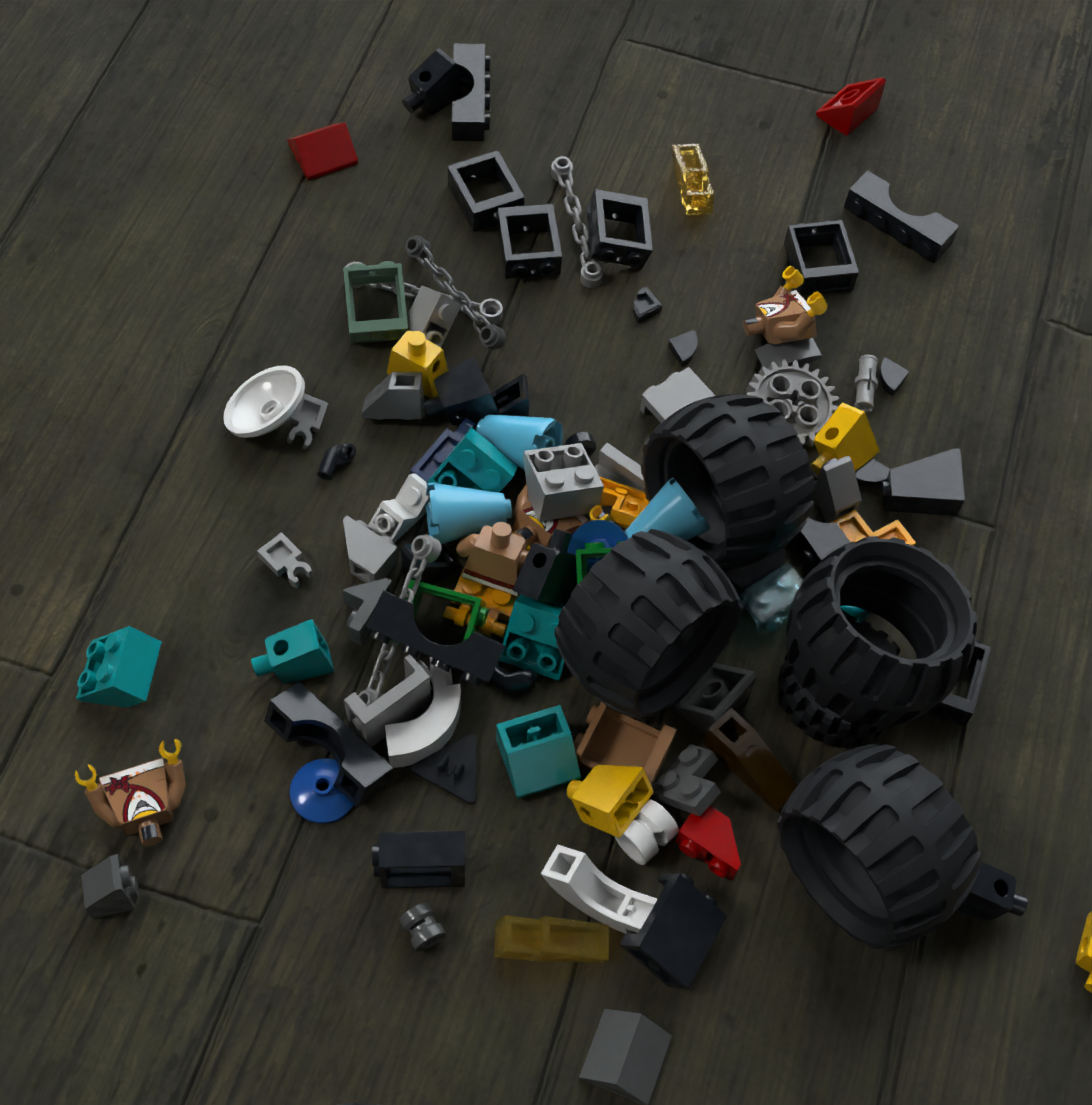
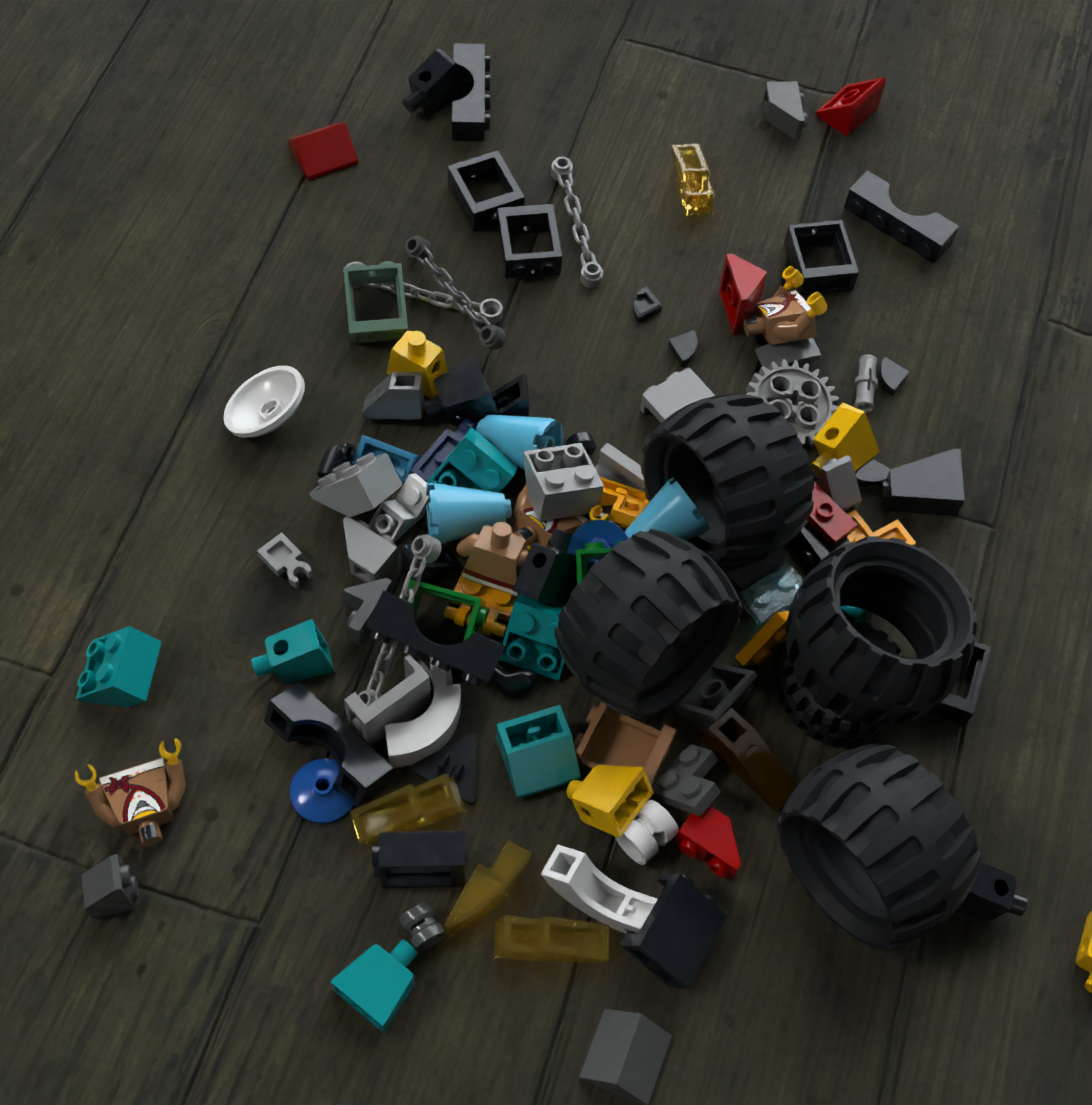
(307, 418): light grey plate -> none
(358, 486): none -> light grey slope
(377, 983): none -> teal torso
(402, 460): none -> dark azure slope
(408, 809): none -> clear yellow slope
(433, 314): light grey slope -> none
(488, 888): none -> clear yellow slope
(623, 209): black window -> none
(740, 290): none -> red slope
(759, 647): none -> light orange plate
(784, 107): none -> dark grey slope
(830, 518): none -> plate

